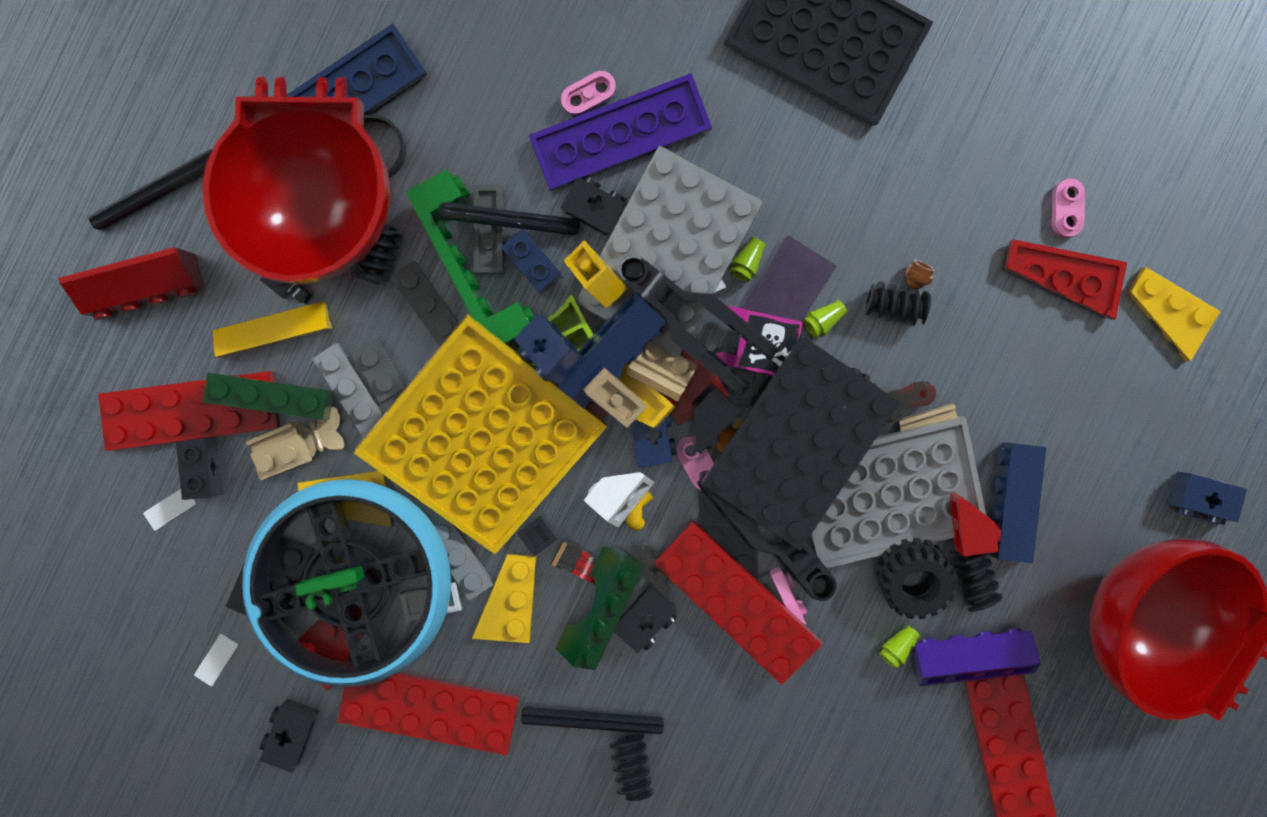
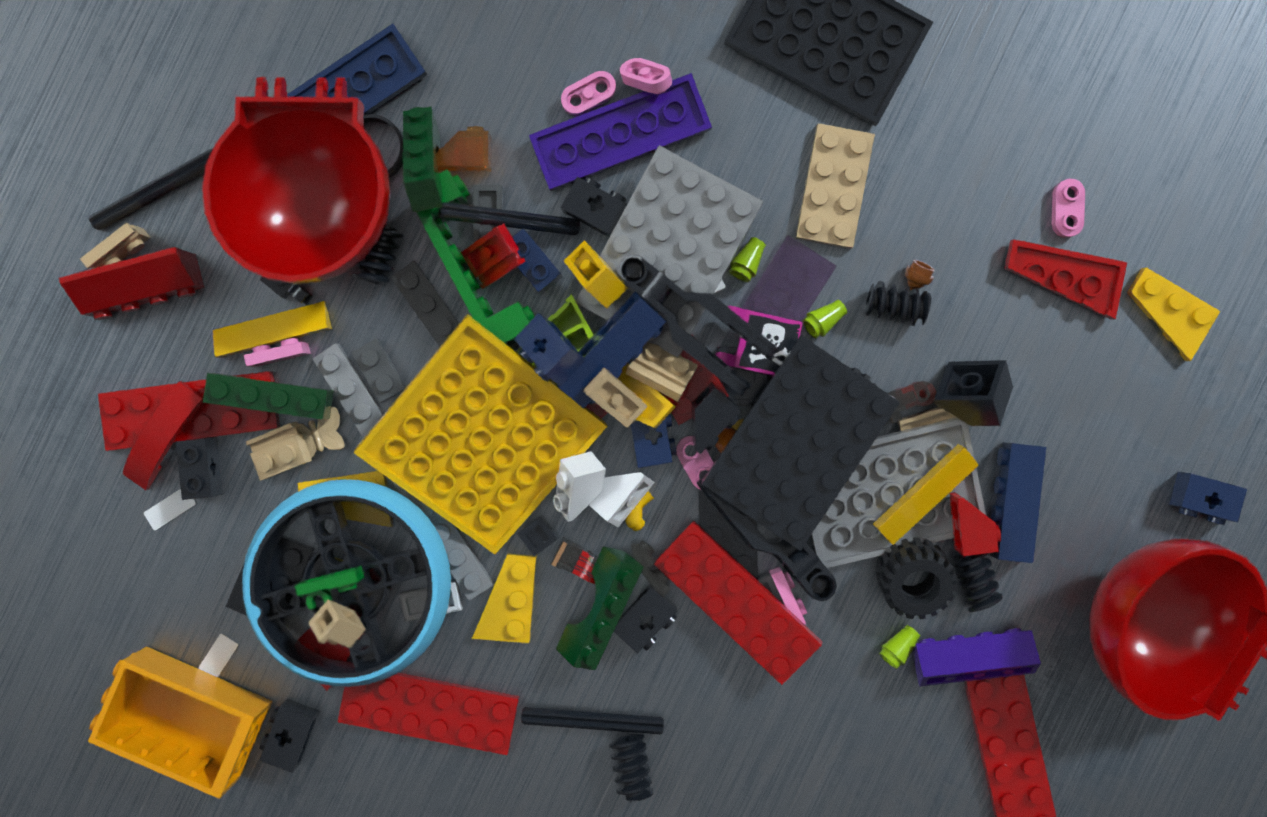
(116, 246): none -> tan plate
(160, 433): none -> red slope
(179, 721): none -> light orange container
(265, 355): none -> bright pink plate
(336, 624): none -> tan brick
(420, 166): none -> dark green arch
(467, 151): none -> clear orange slope
(493, 256): none -> red plate
(578, 484): none -> white slope
(646, 75): none -> bright pink plate
(834, 186): none -> tan plate
(926, 494): none -> yellow slope
(975, 391): none -> black slope

